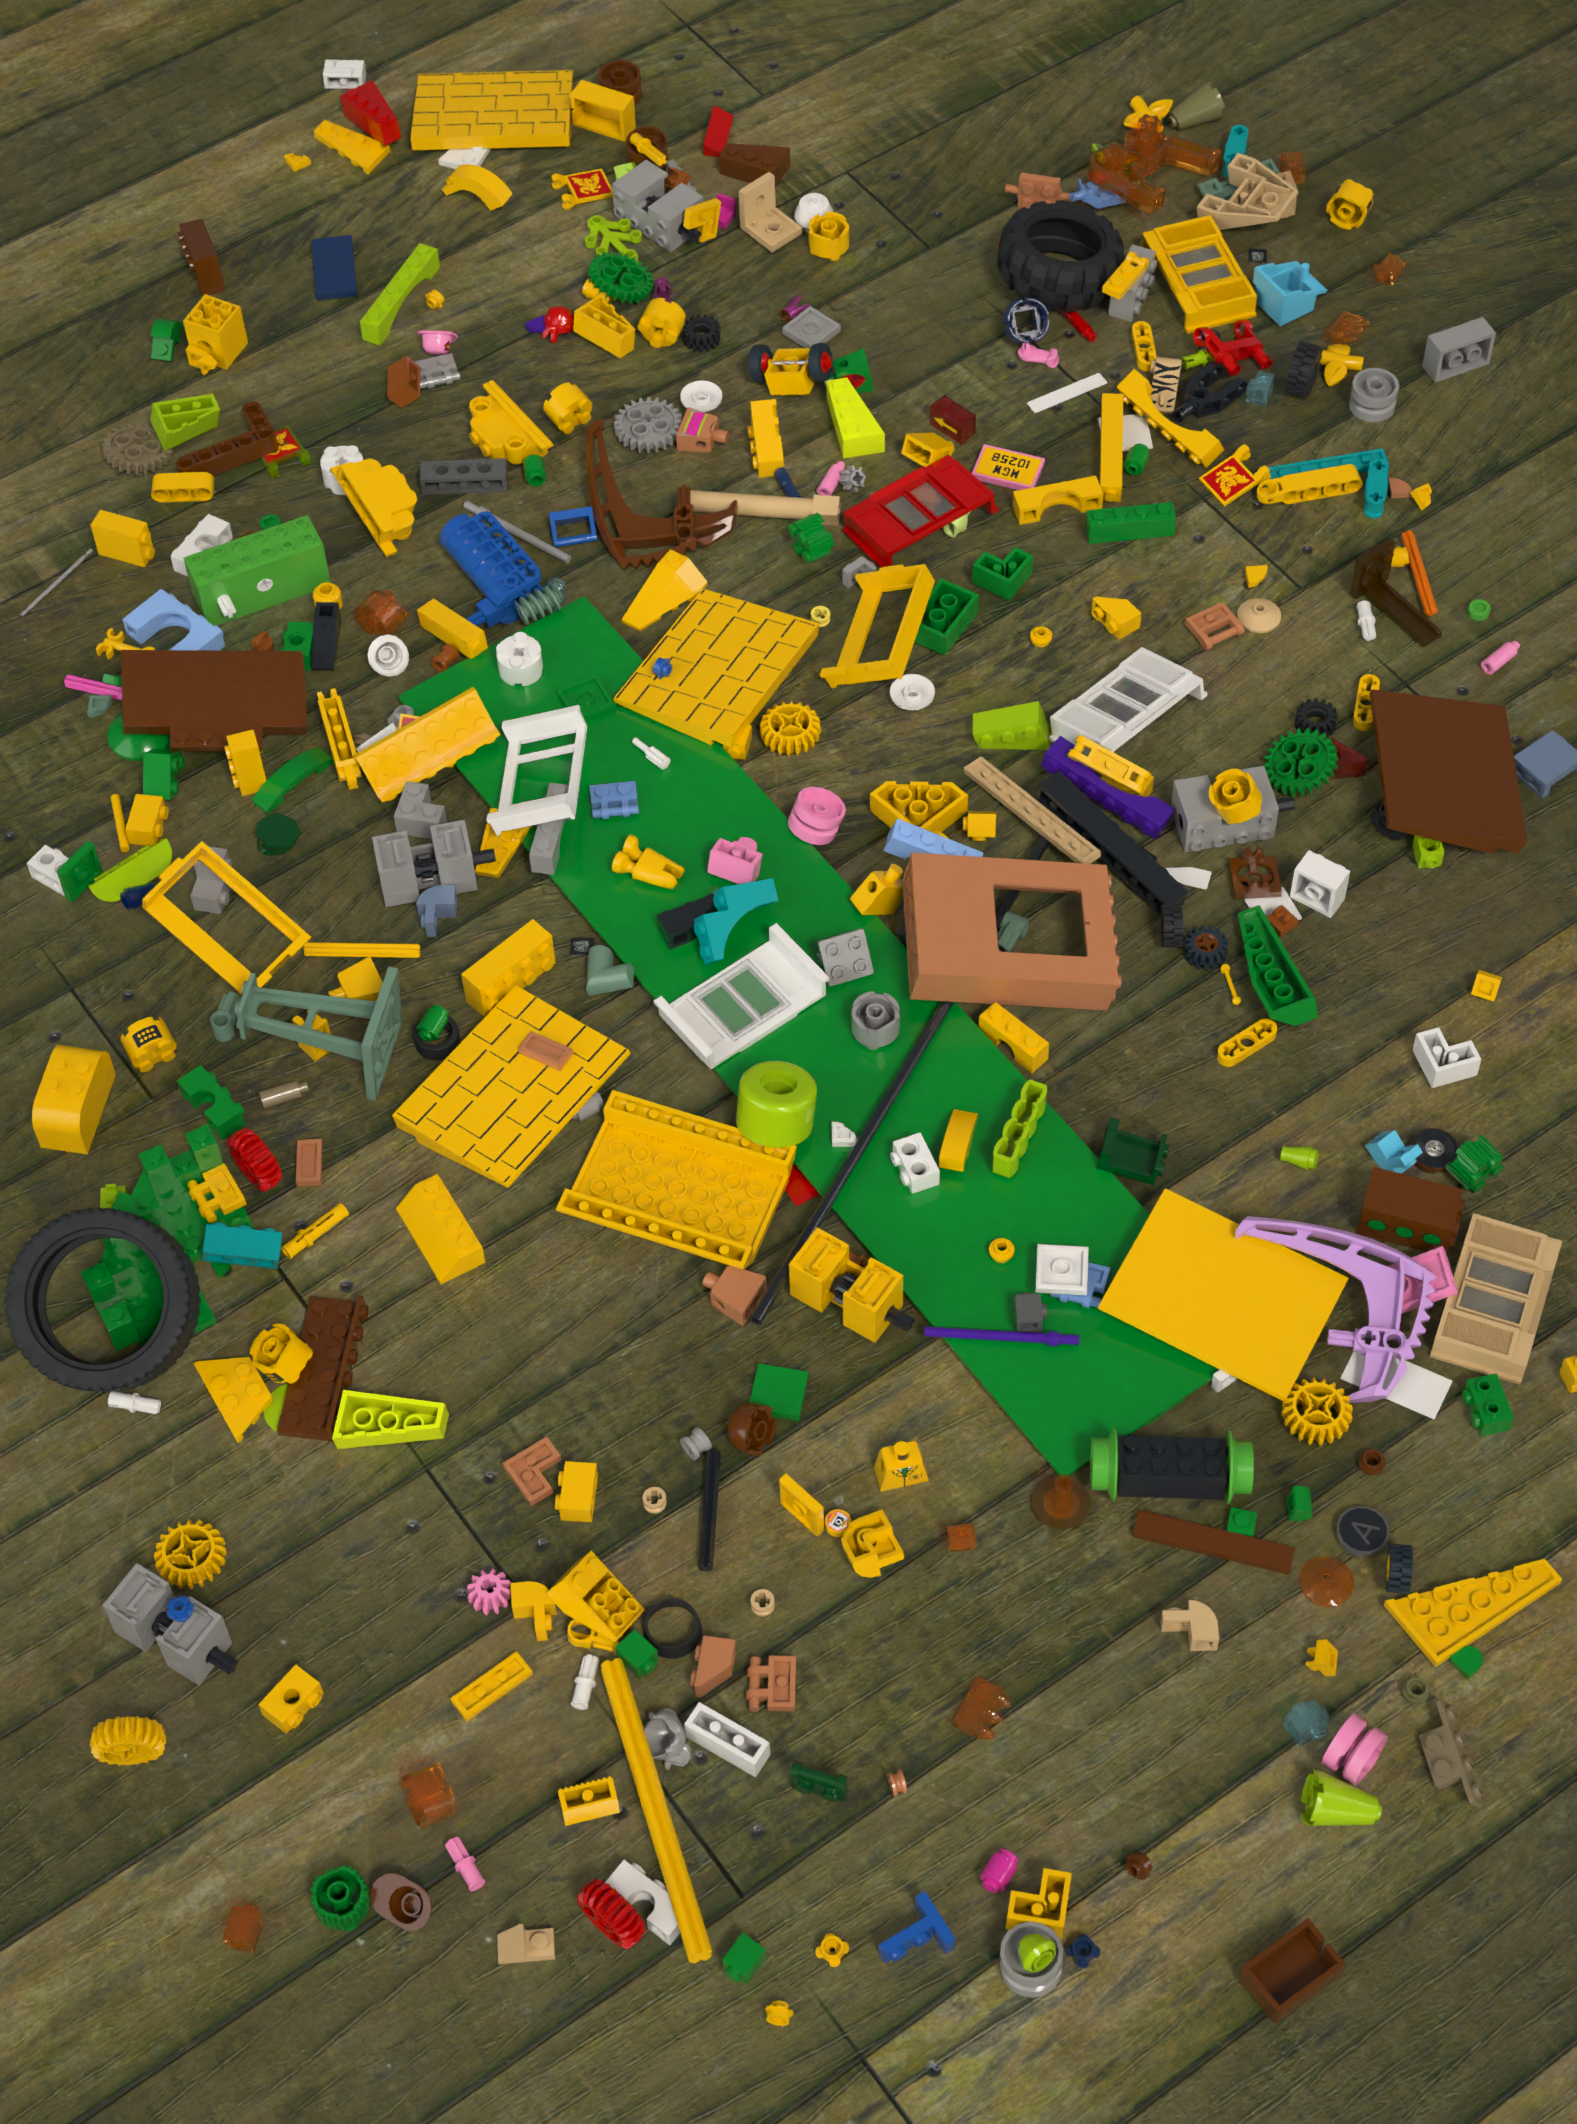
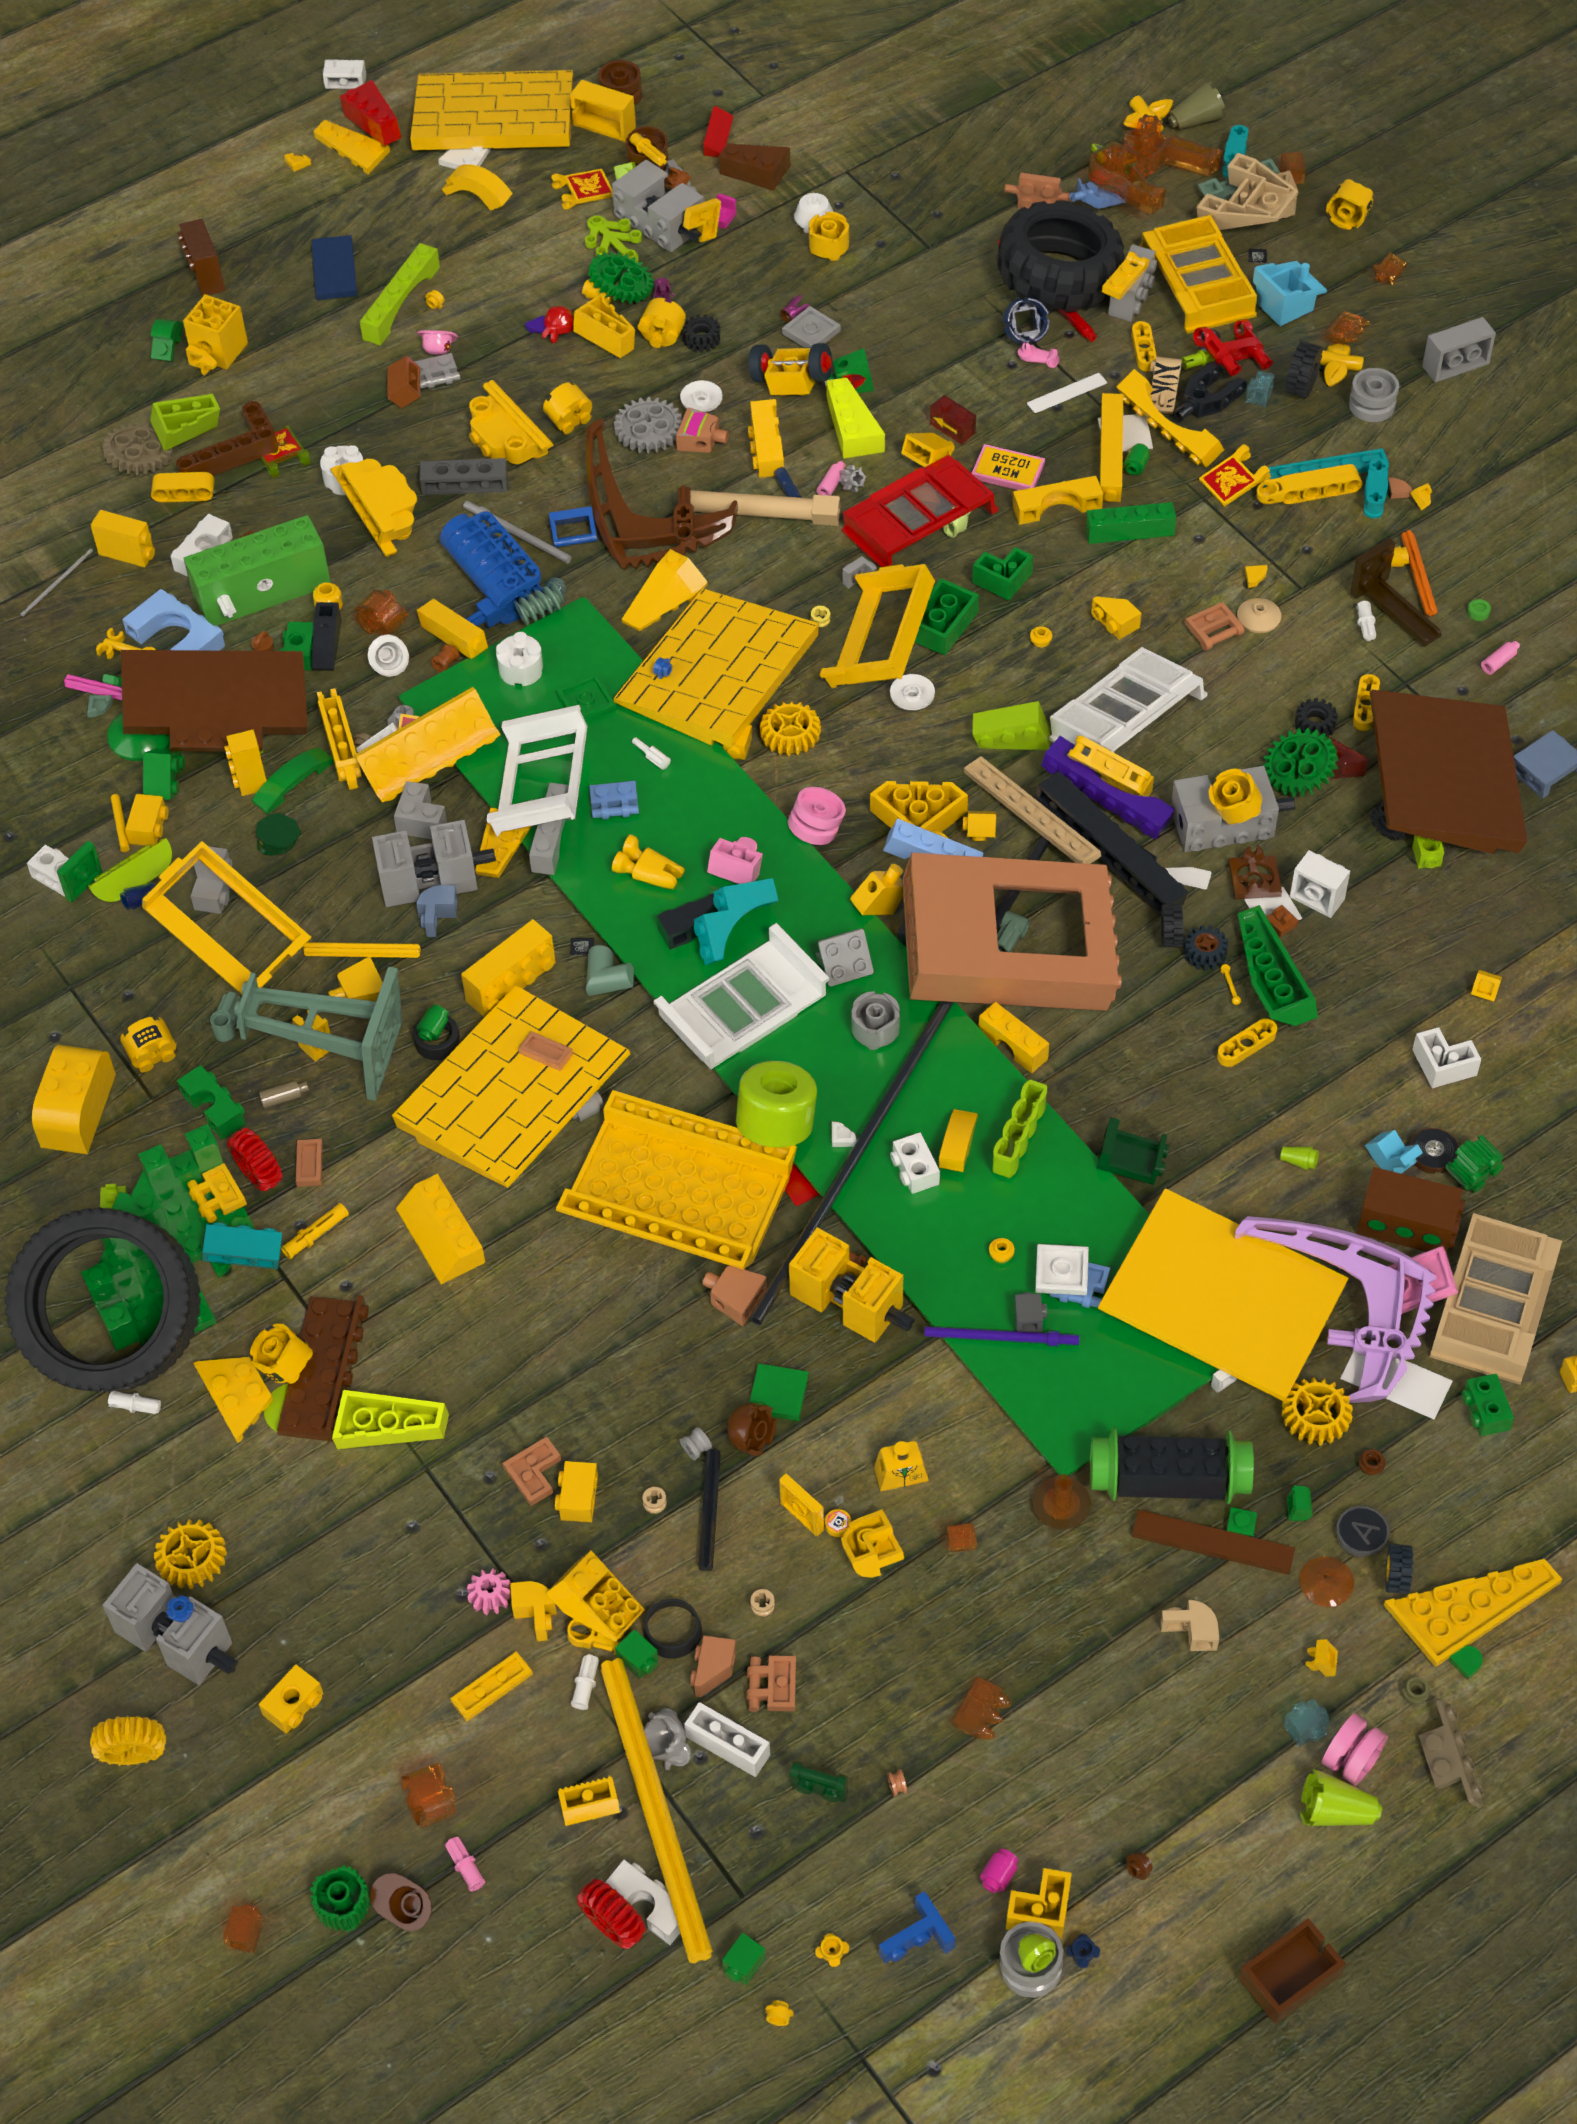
(269, 521): green tile -> none
(525, 1945): tan slope -> none
(534, 470): green brick -> none
(761, 214): tan bracket -> none
(811, 538): green brick -> none

